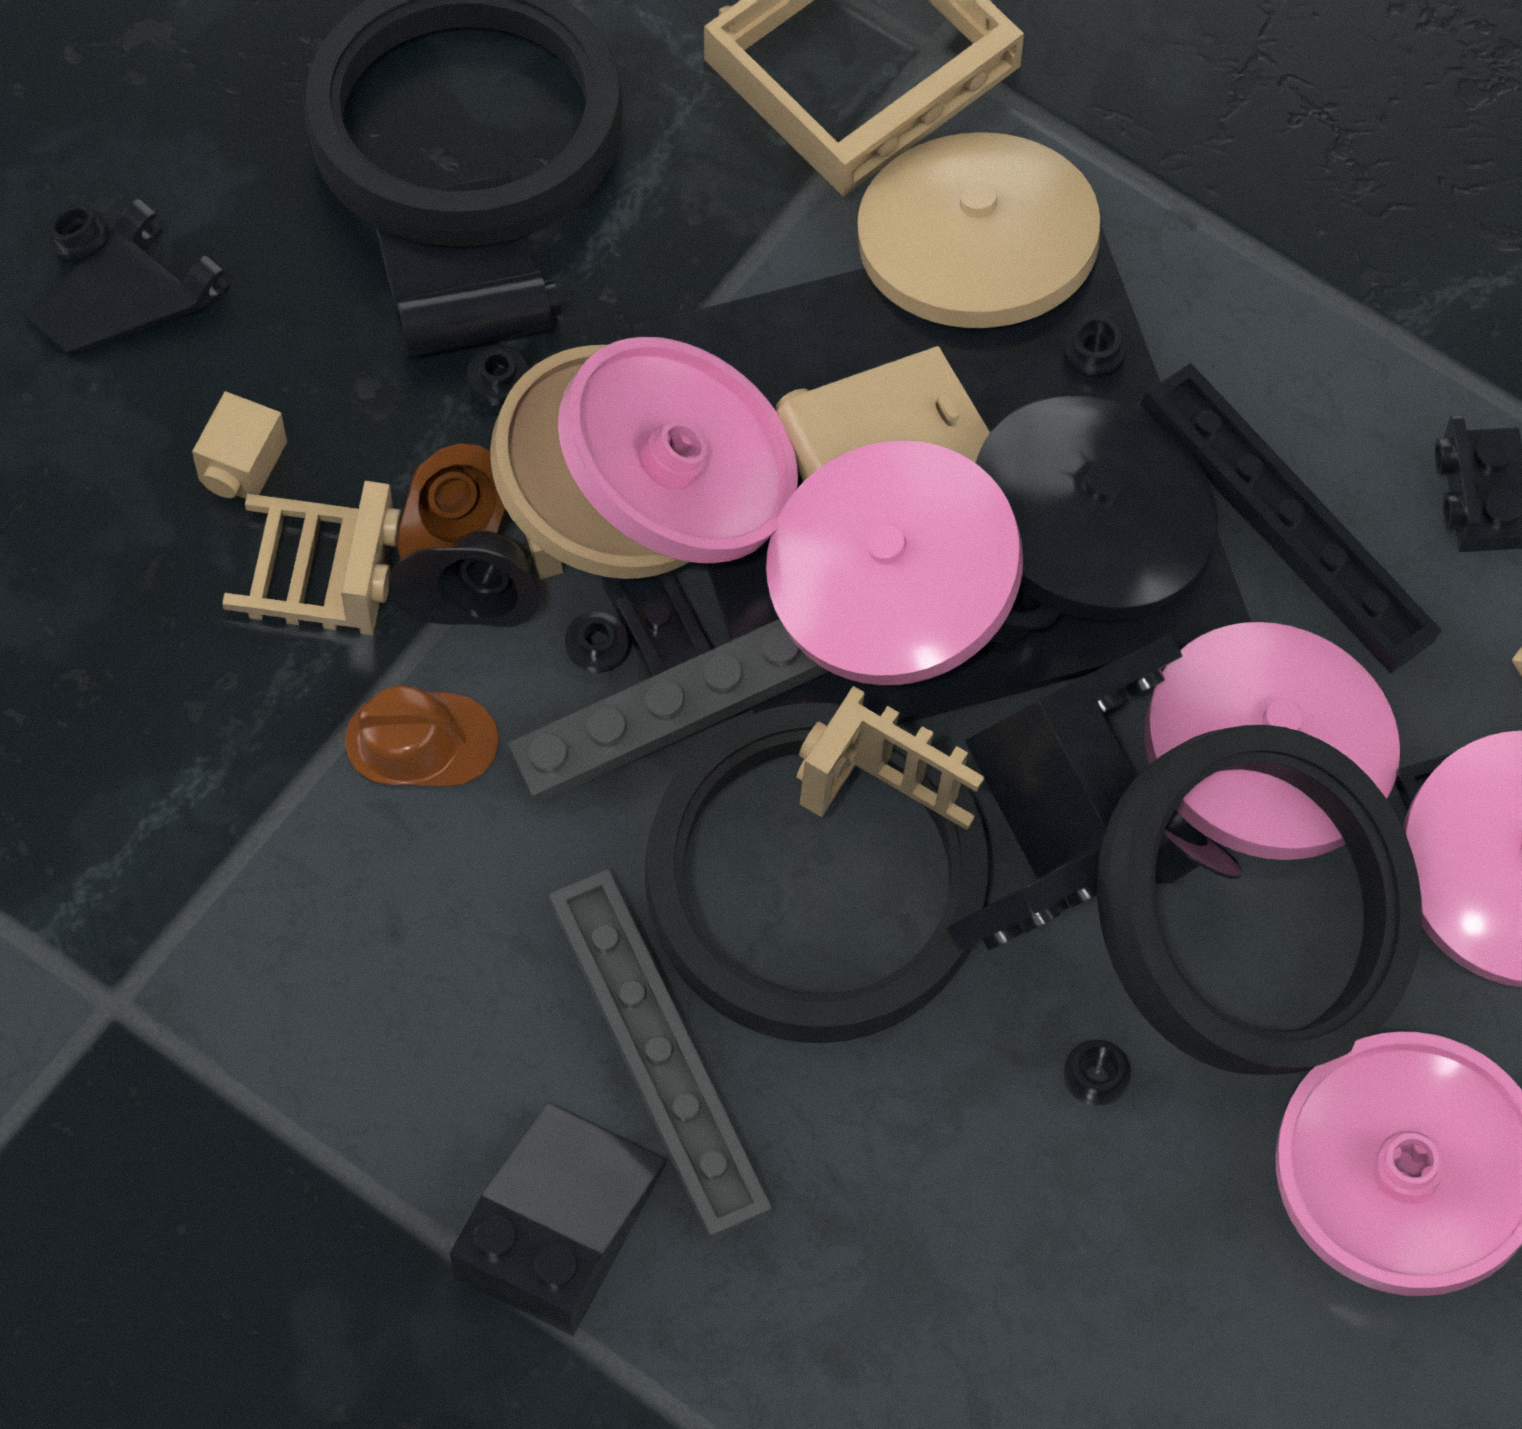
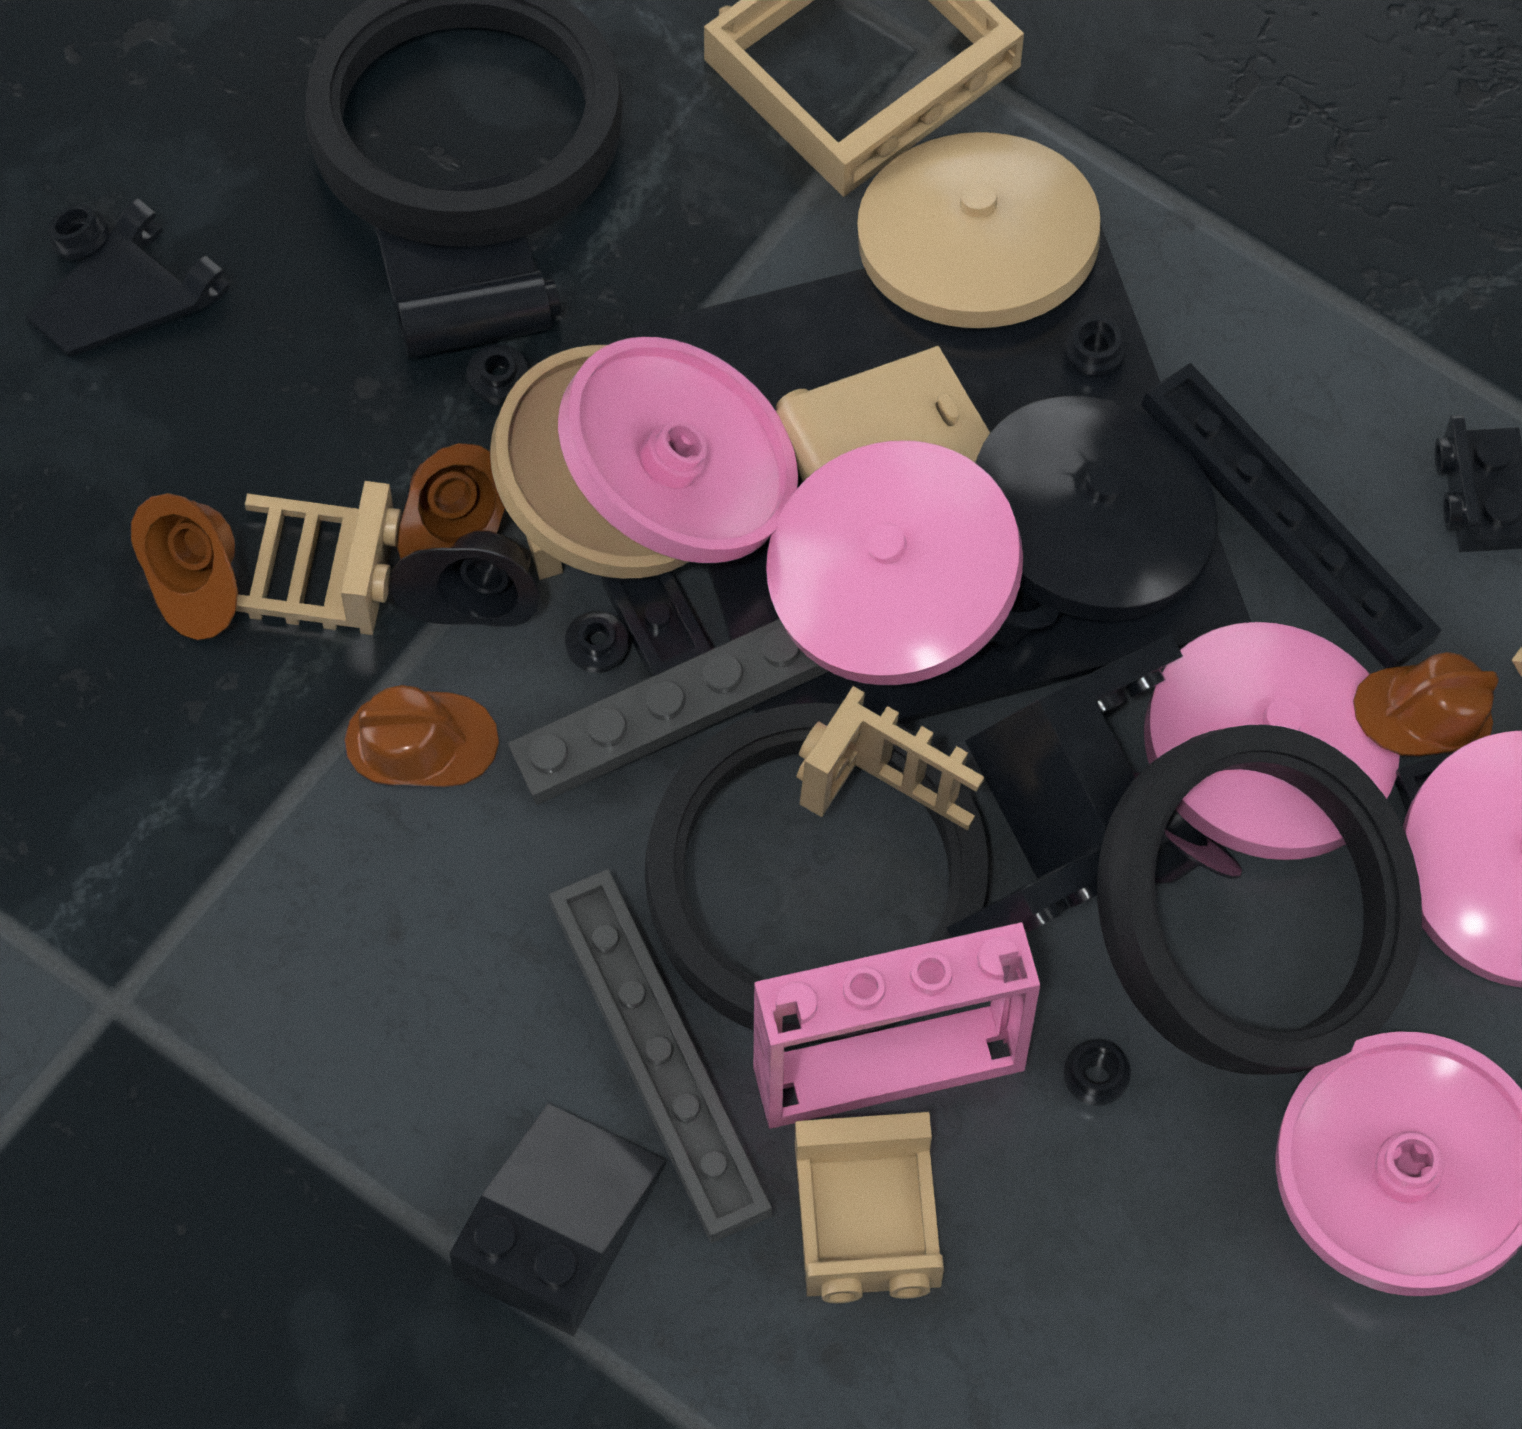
(187, 563): none -> dark orange piece
(239, 447): tan brick -> none
(867, 1206): none -> tan panel
(887, 990): none -> bright pink window
(1427, 705): none -> dark orange piece

